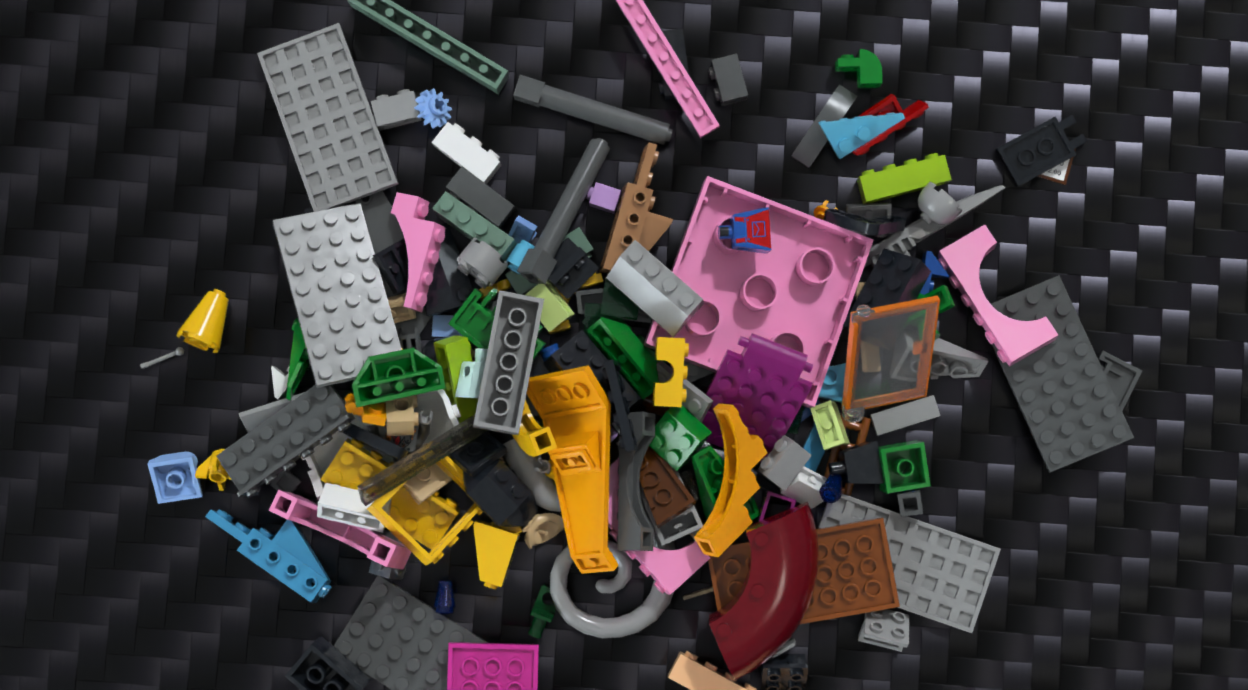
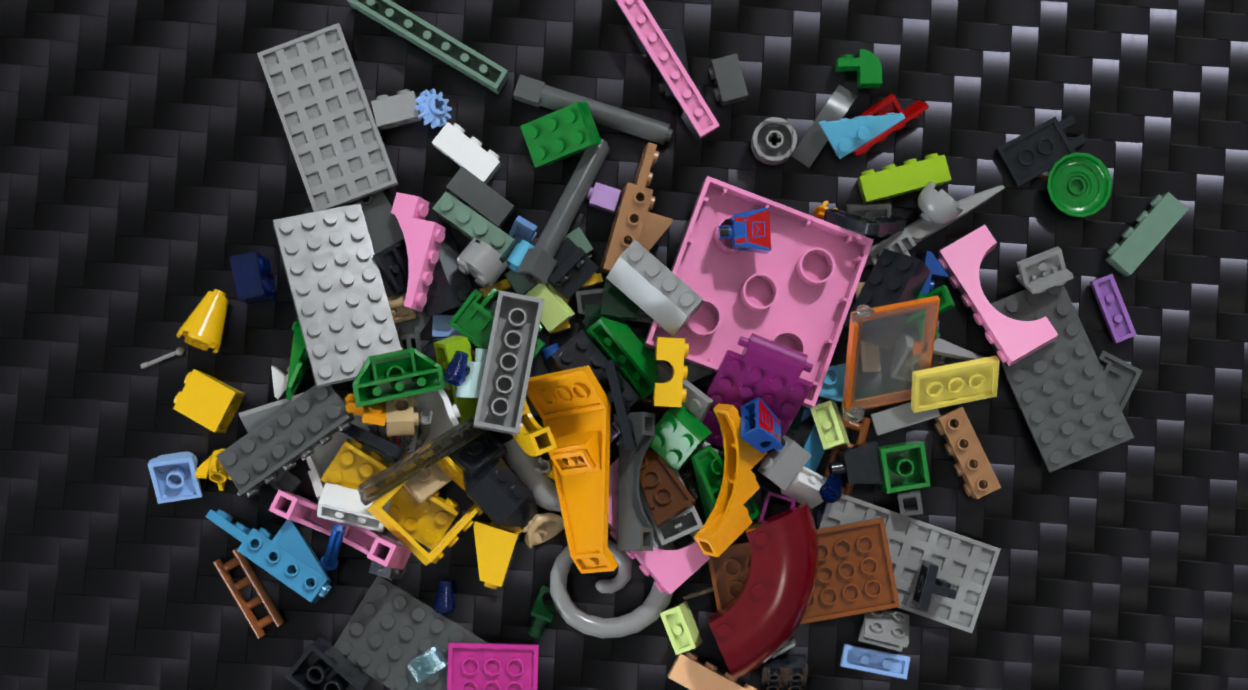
(208, 401): none -> yellow slope
(252, 277): none -> clear blue brick
(262, 597): none -> dark orange bar
(329, 560): none -> blue axle
(426, 664): none -> clear light blue bracket
(456, 370): none -> clear blue cone
(561, 134): none -> green brick
(681, 628): none -> yellowish green panel
(761, 426): none -> blue torso
(783, 134): none -> light grey brick
(875, 661): none -> light blue tile
(928, 584): none -> black bracket
(954, 384): none -> light yellow plate
(967, 453): none -> medium nougat brick
(1043, 271): none -> light grey bracket
(1079, 184): none -> green hat
(1113, 308): none -> medium lavender plate
(1146, 234): none -> sand green brick

